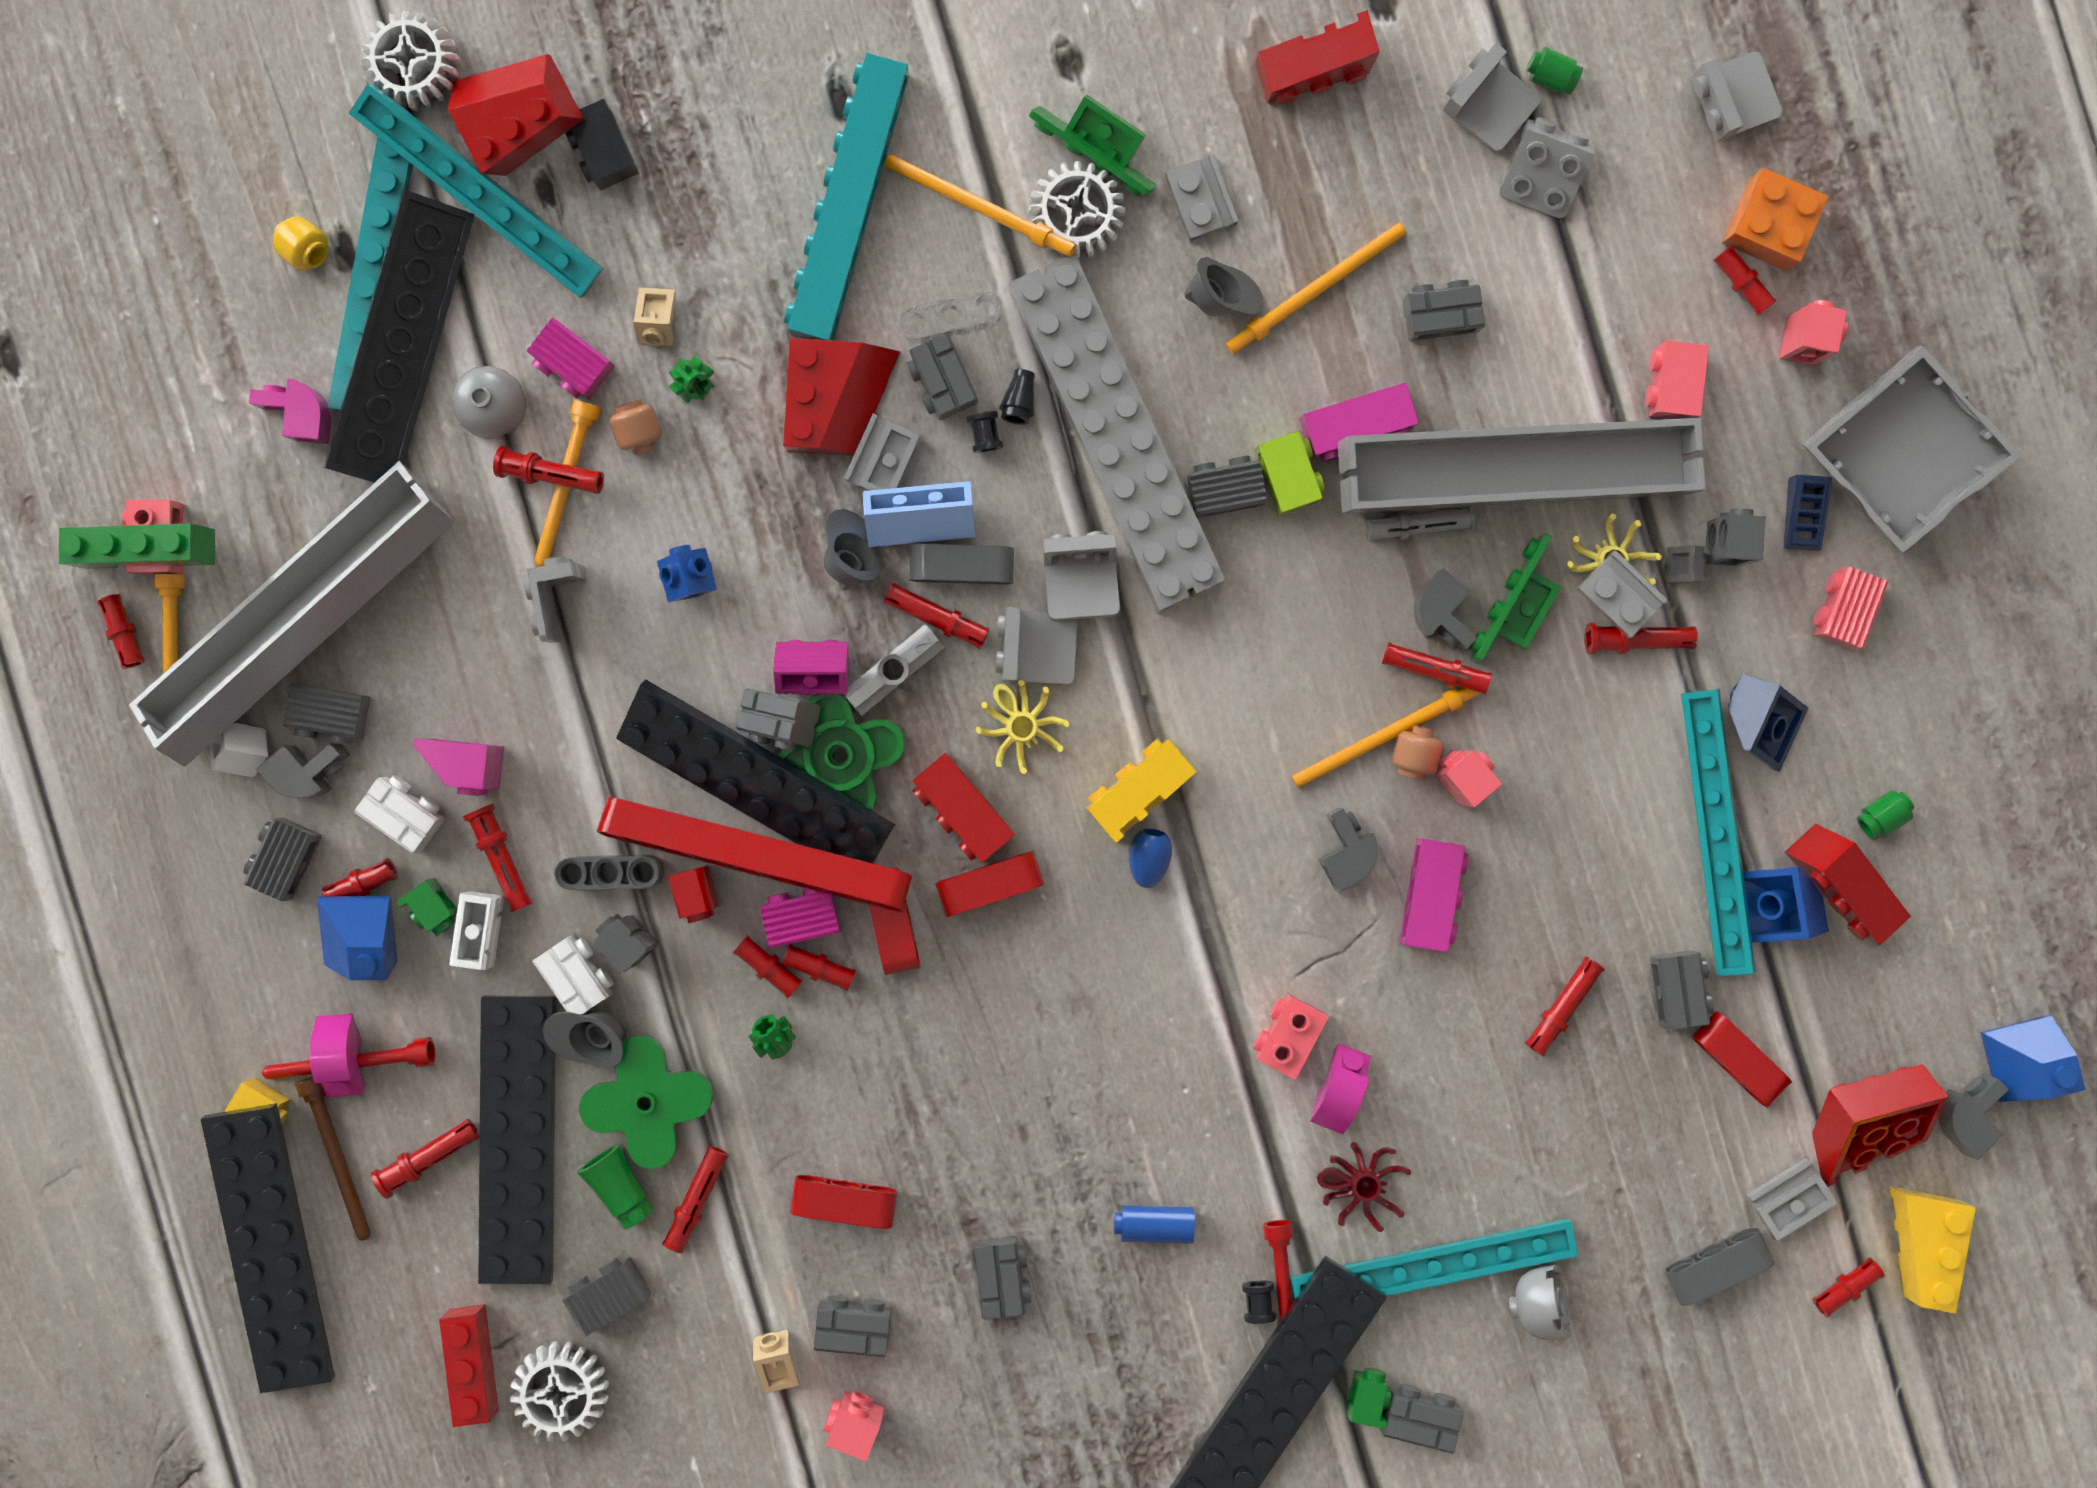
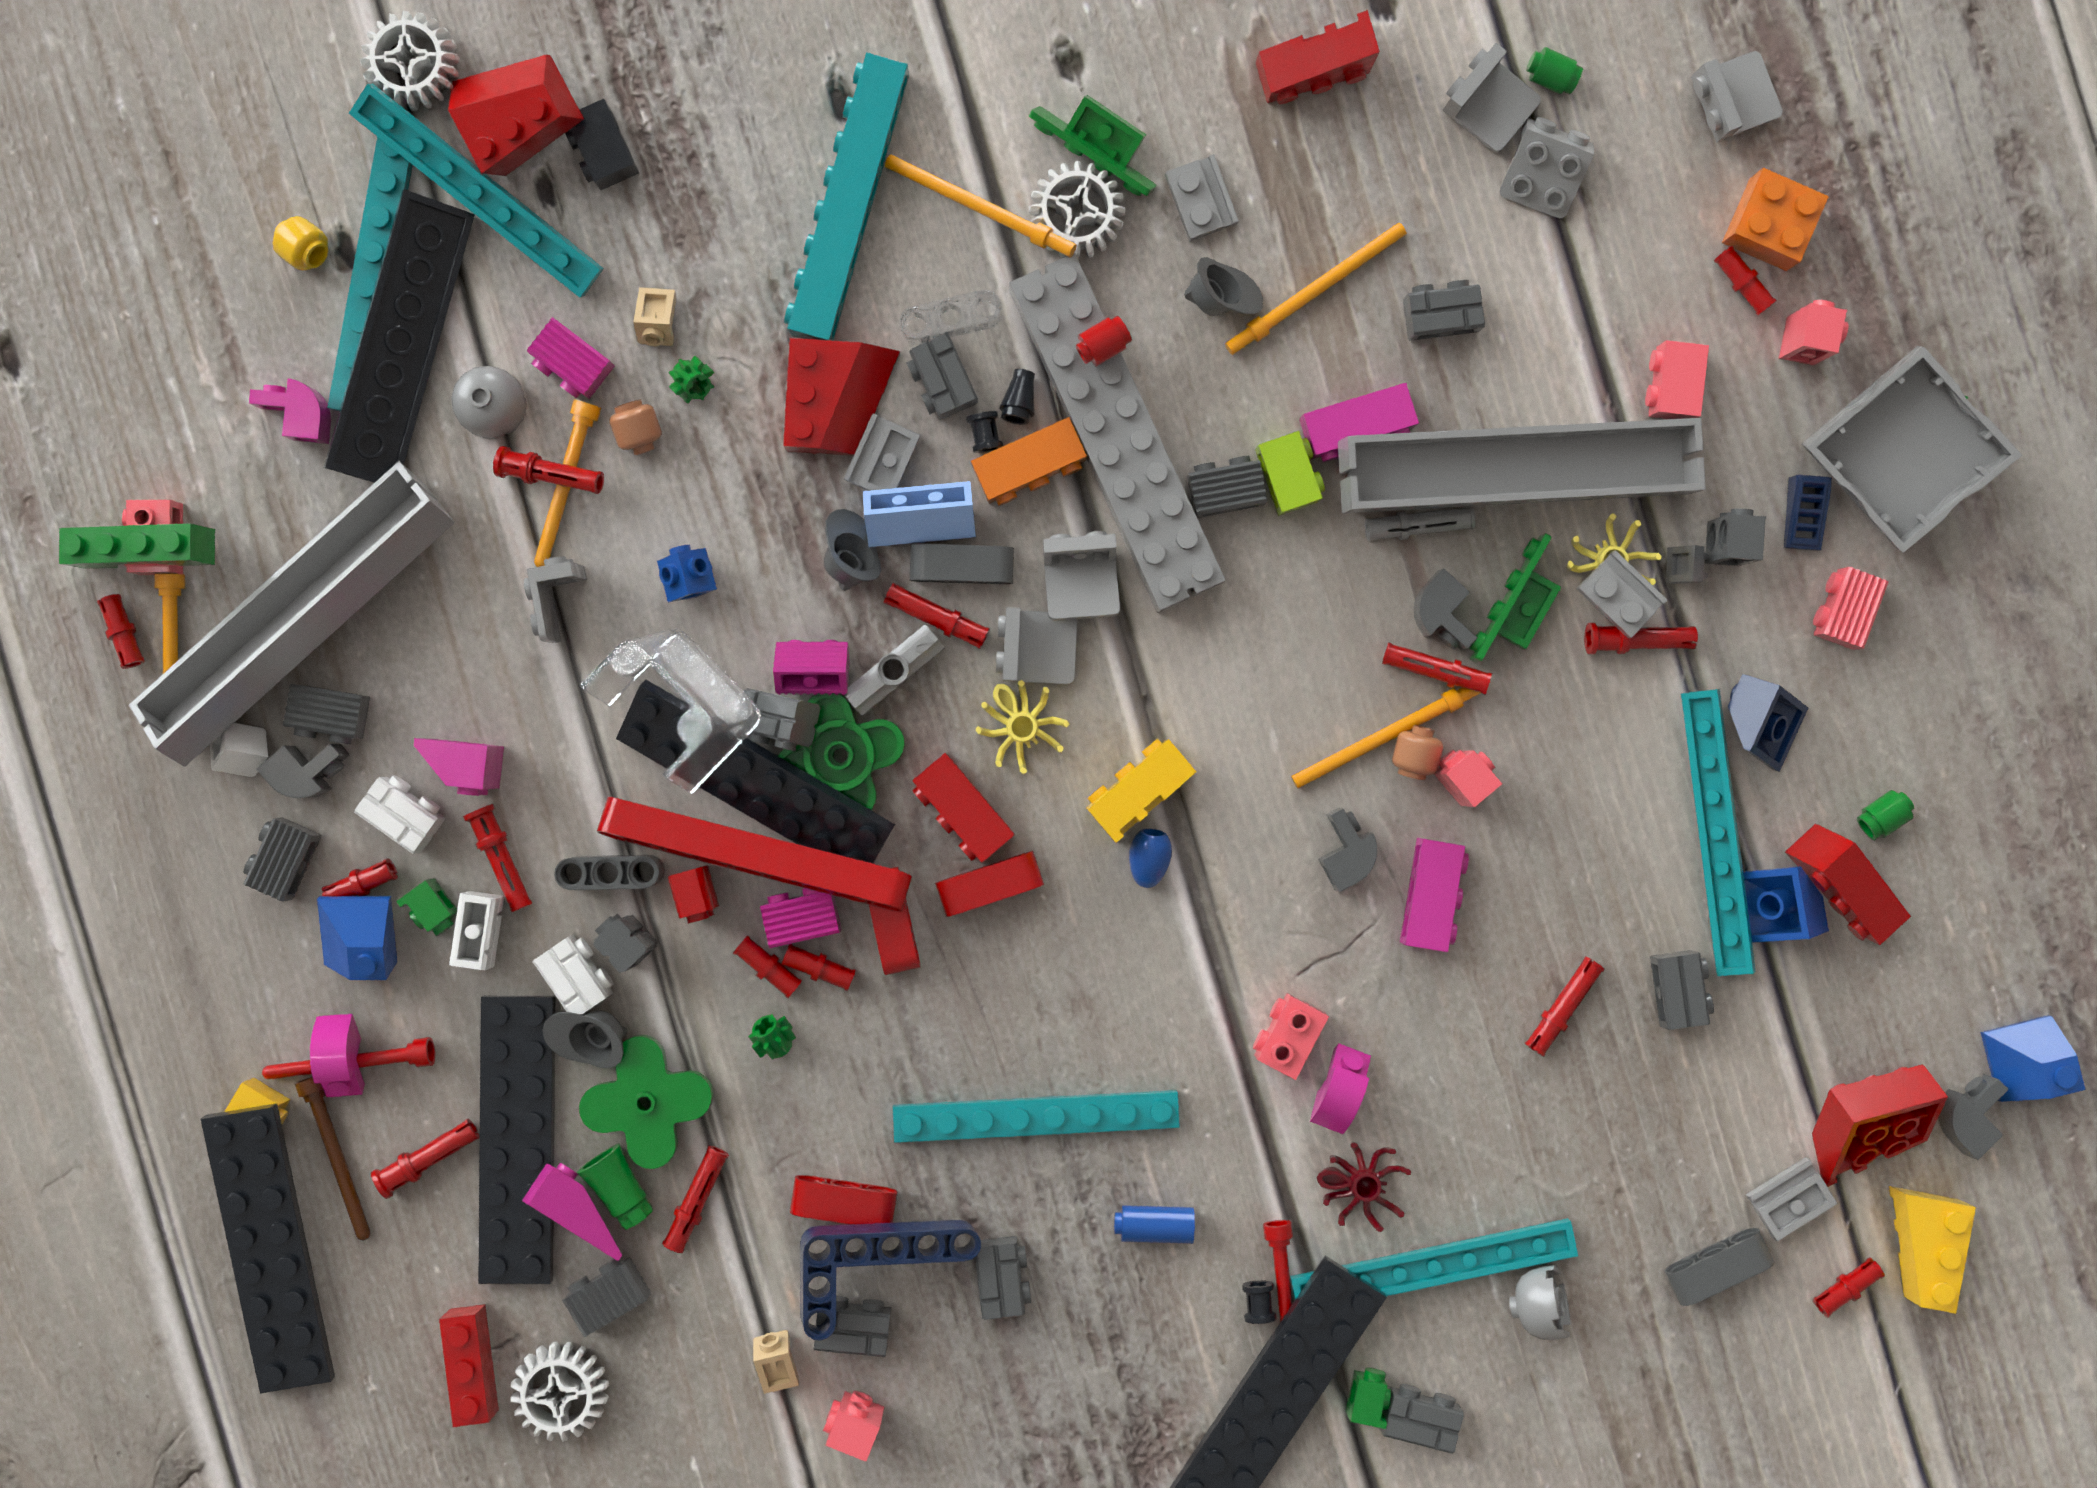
(569, 1205): none -> dark pink slope
(719, 709): none -> clear windscreen
(871, 1254): none -> dark blue beam
(1029, 462): none -> orange brick
(1036, 1116): none -> teal plate
(1103, 341): none -> red brick
(1742, 1059): red beam -> none

